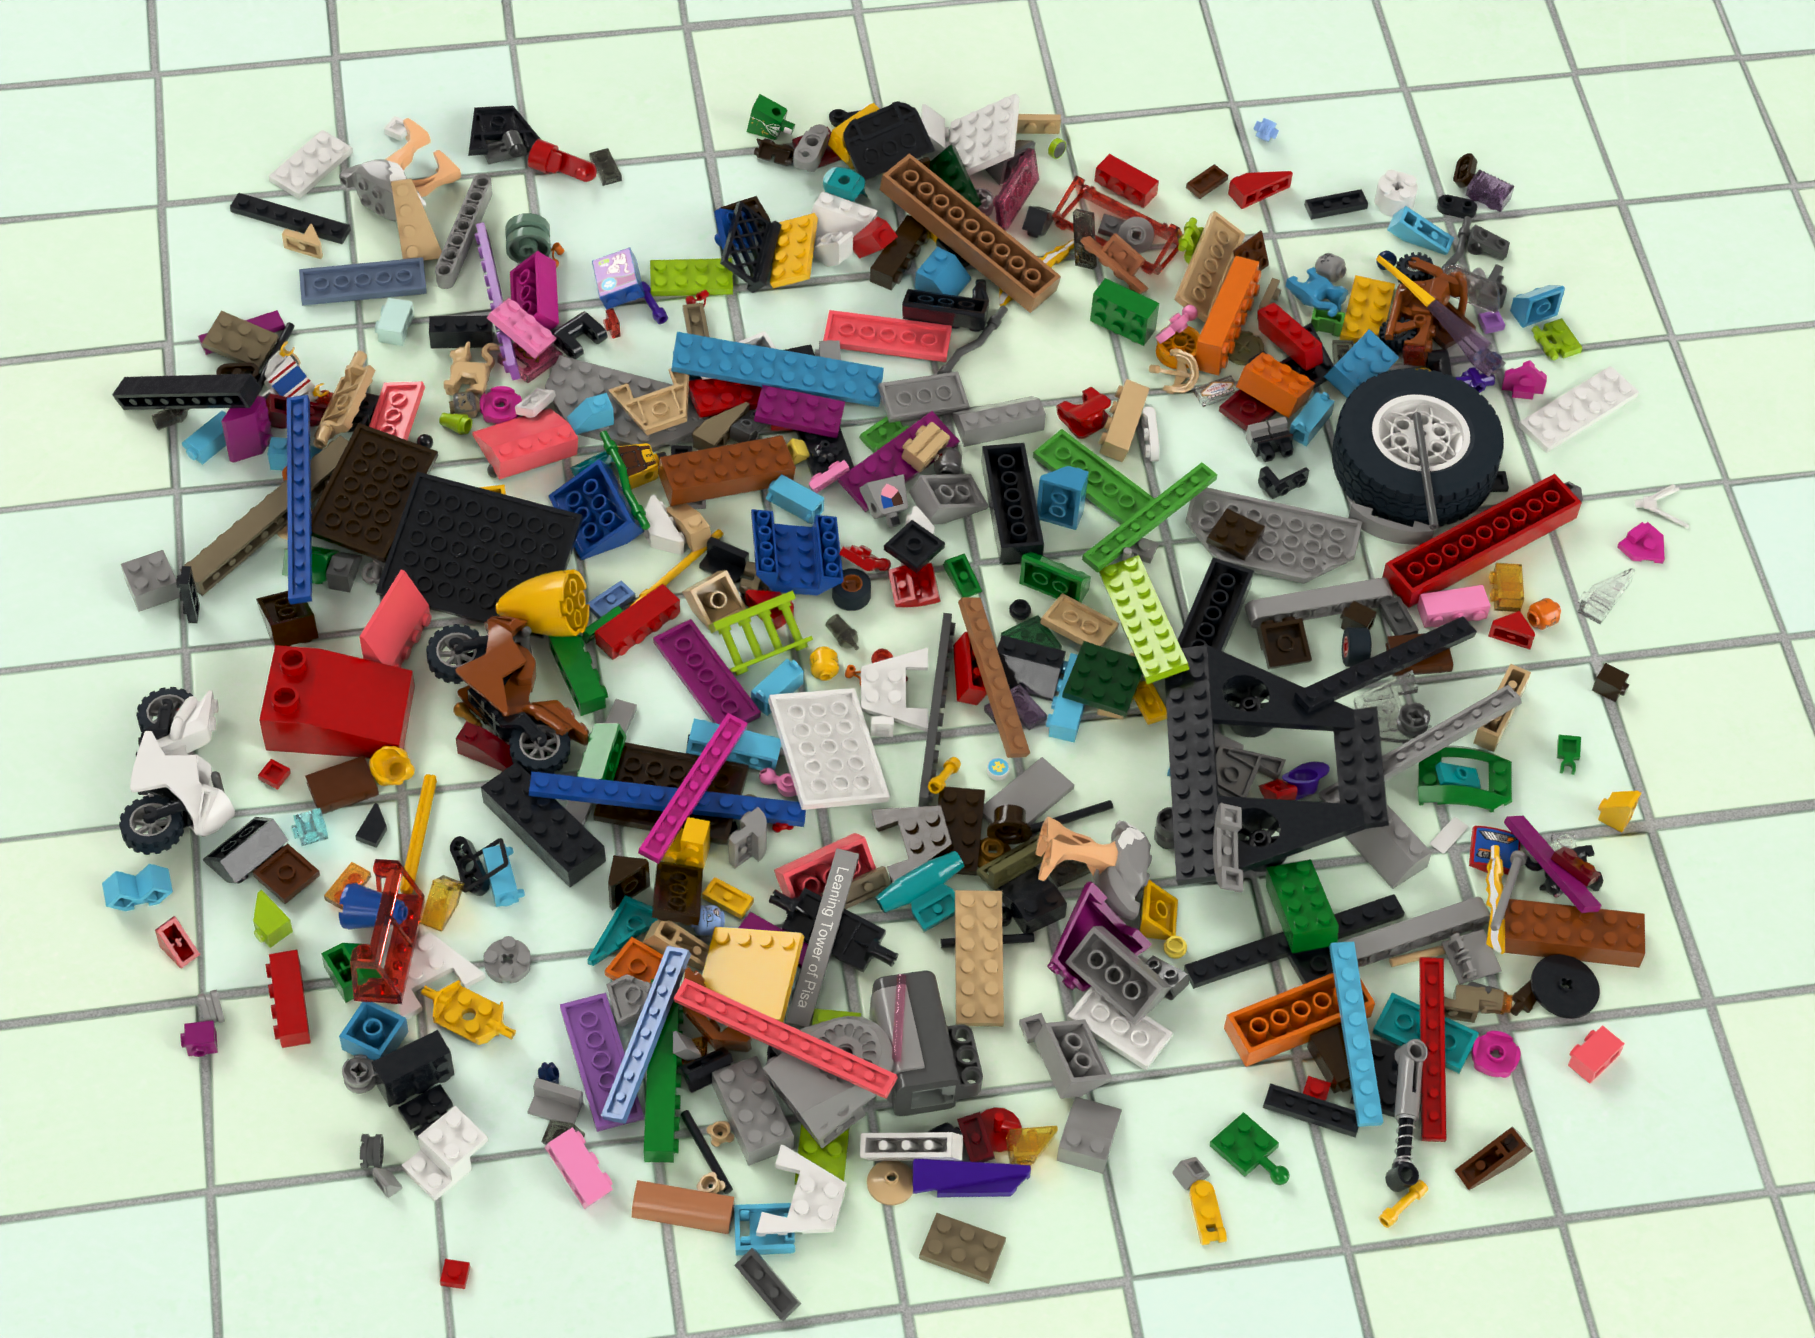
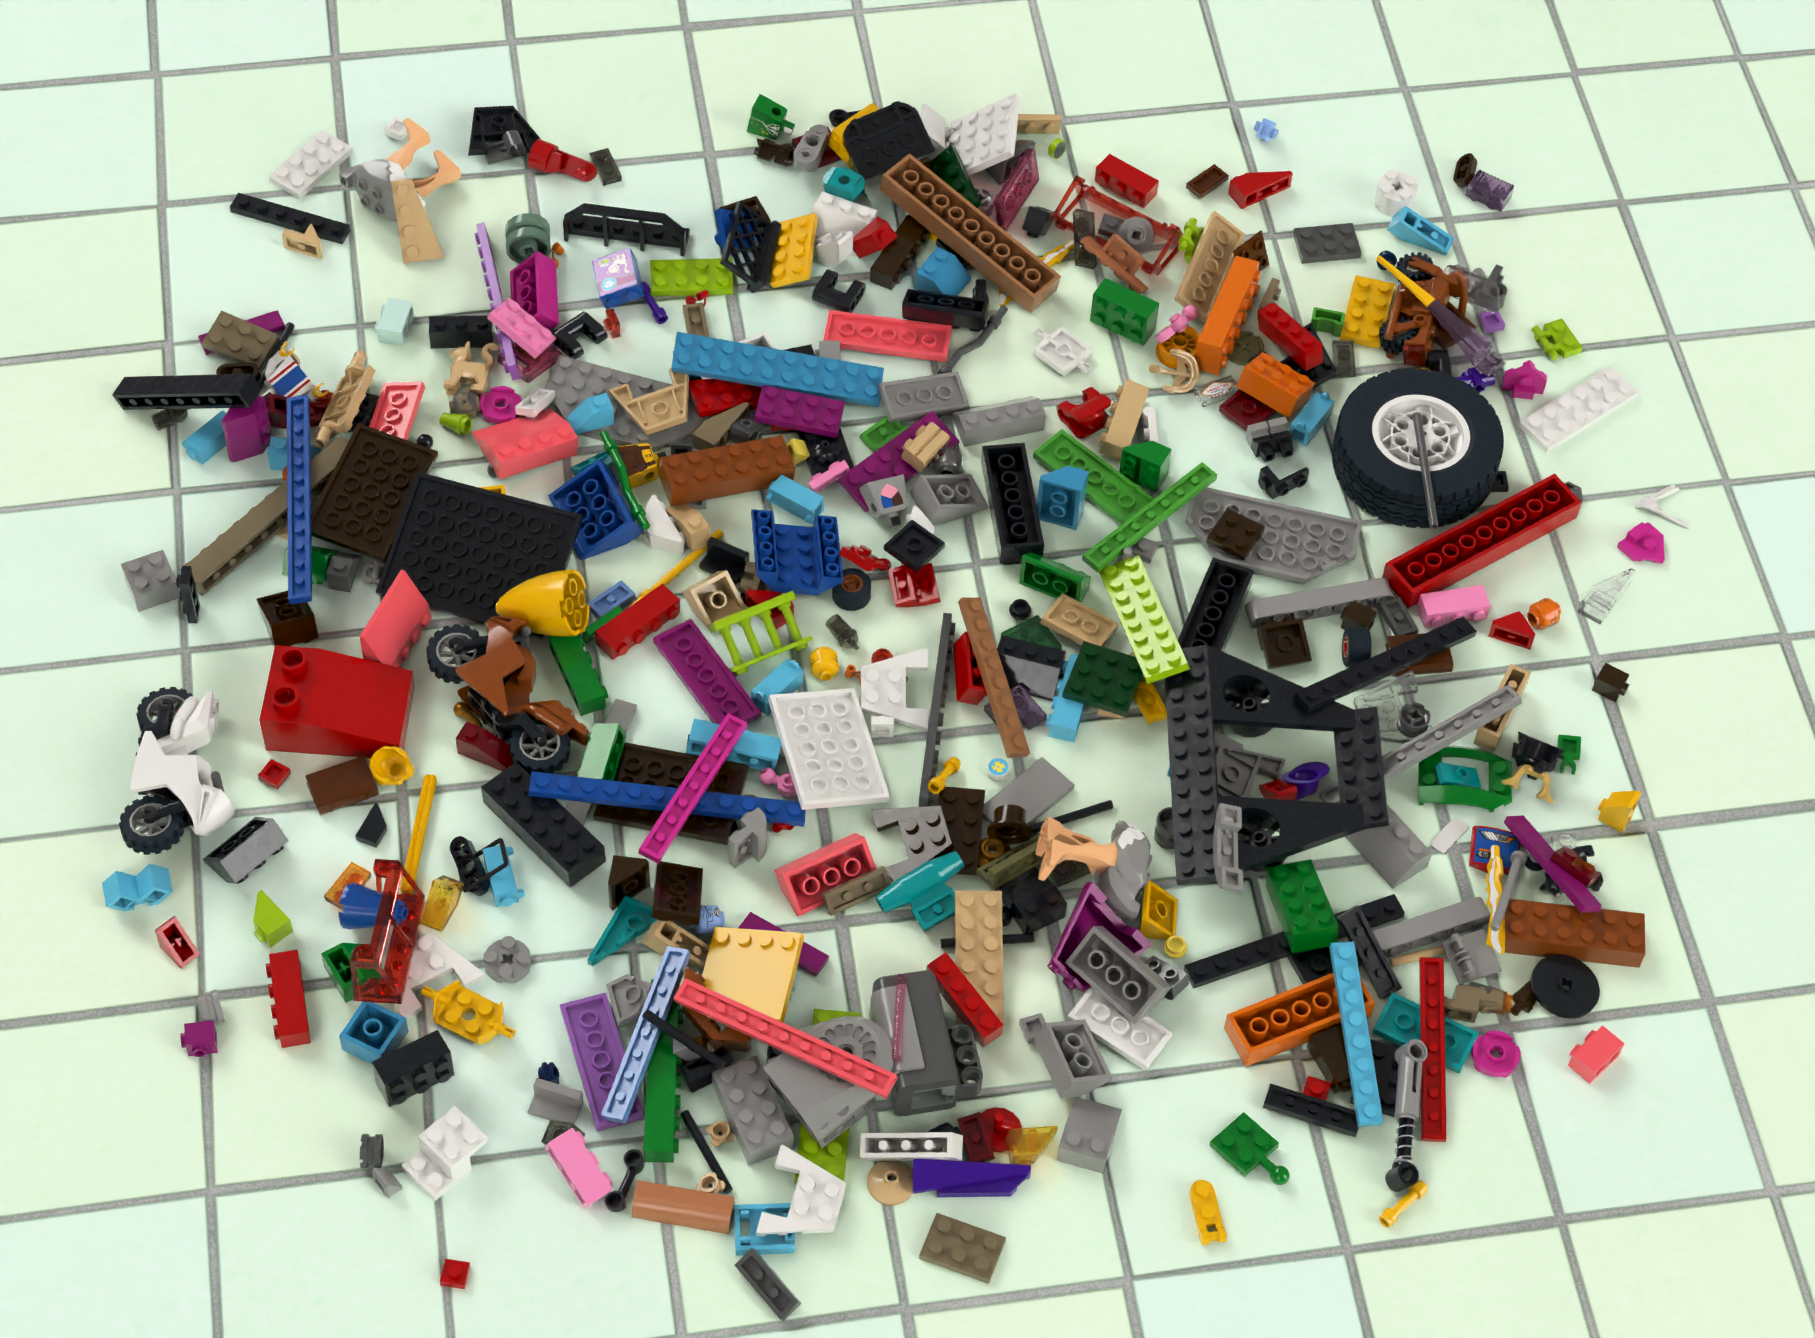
(286, 873): reddish brown plate -> none
(309, 827): clear light blue brick -> none
(361, 1083): light grey wheel -> none
(362, 281): sand blue plate -> none
(424, 1107): black plate -> none
(463, 231): light grey beam -> none
(634, 1163): none -> black bar
(635, 960): orange plate -> none
(668, 234): none -> black plate
(684, 1039): none -> black bar
(690, 844): yellow brick -> none
(728, 898): yellow plate -> none
(822, 938): light grey tile -> none
(827, 295): none -> black connector
(856, 937): black plate -> none
(962, 576): green slope -> none
(965, 1000): none -> red brick
(1062, 351): none -> white plate
(1146, 464): none -> green slope
(1190, 1171): light grey slope -> none
(1317, 289): dark azure animal -> none
(1327, 243): none -> dark grey plate
(1331, 267): light grey head -> none
(1336, 204): black plate -> none
(1364, 360): dark azure brick -> none
(1369, 952): none -> black plate
(1390, 530): light grey slope -> none
(1456, 206): black plate -> none
(1463, 236): dark grey bar -> none
(1483, 241): dark grey plate -> none
(1494, 1158): reddish brown slope -> none
(1507, 587): clear yellow brick -> none
(1535, 760): none -> black helmet
(1537, 304): dark azure slope -> none

